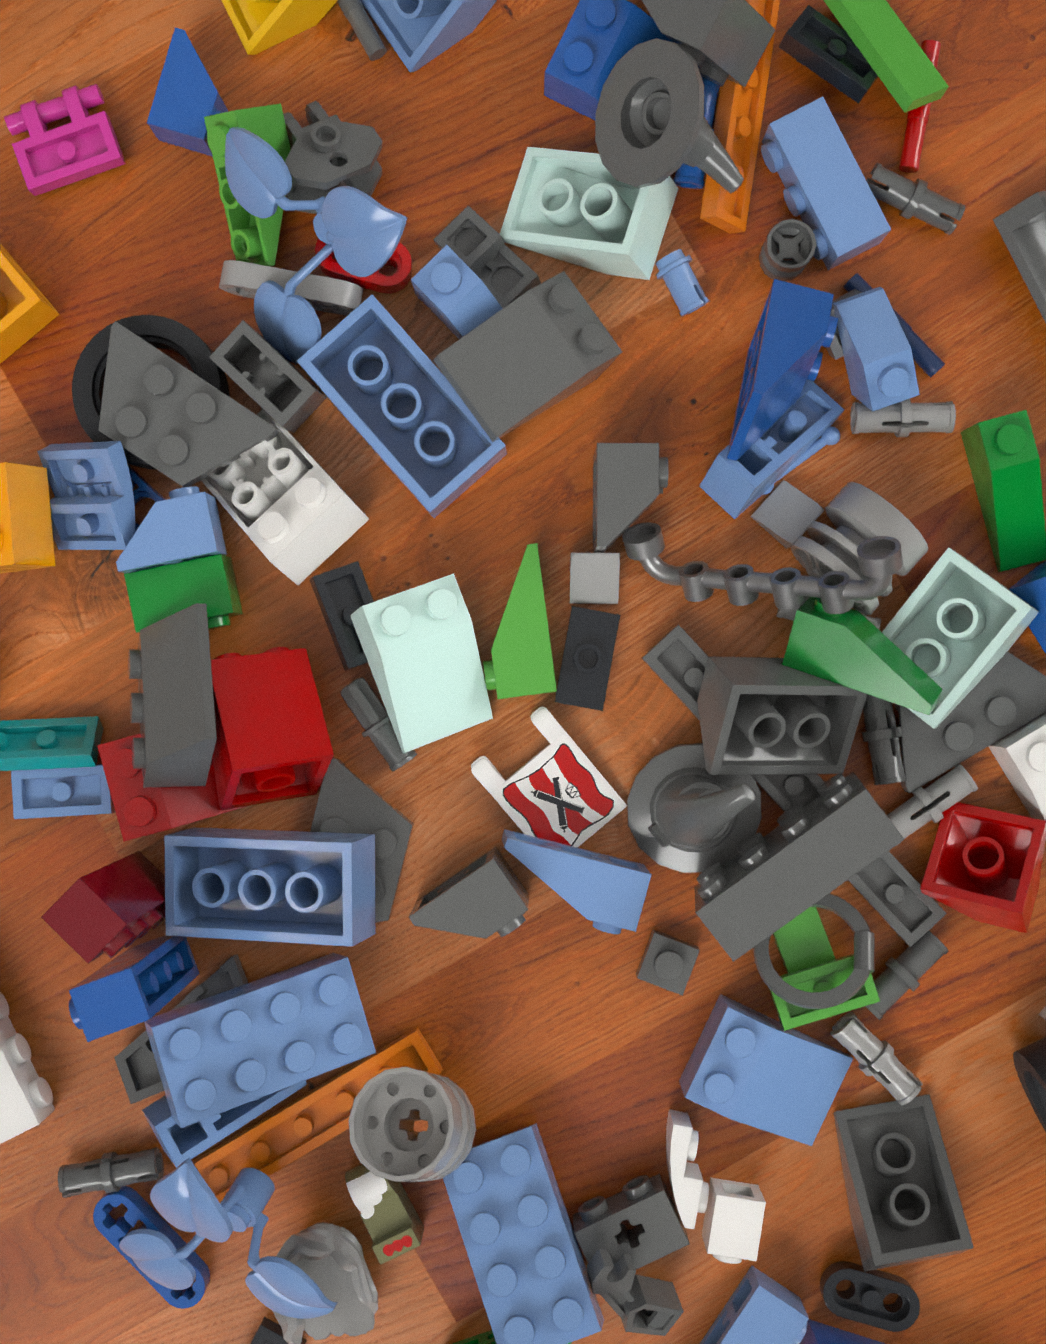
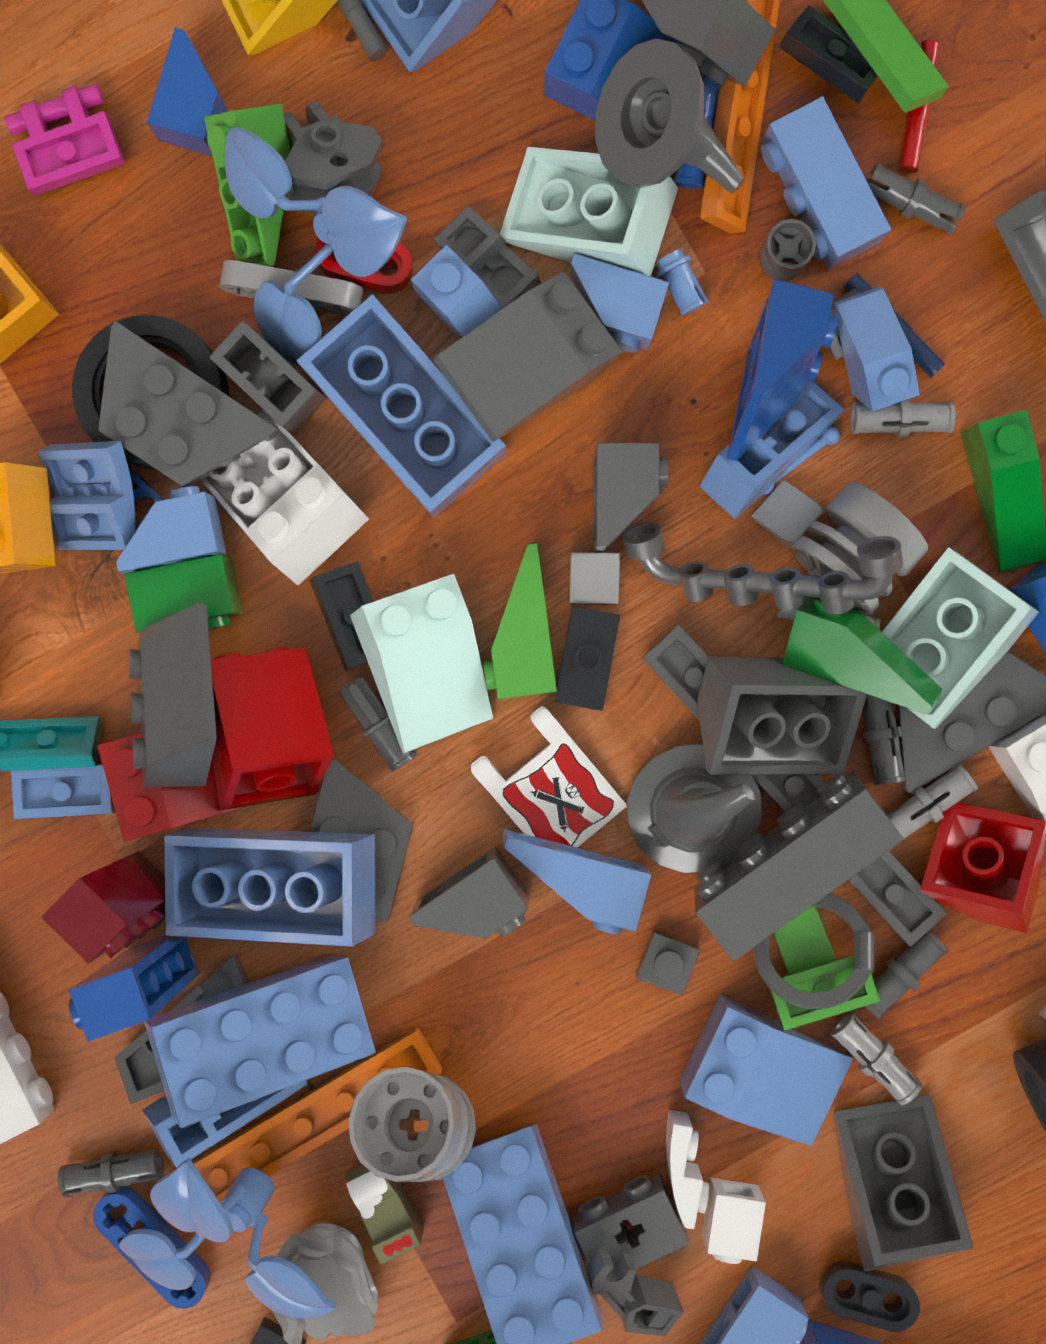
(621, 300): none -> medium blue slope

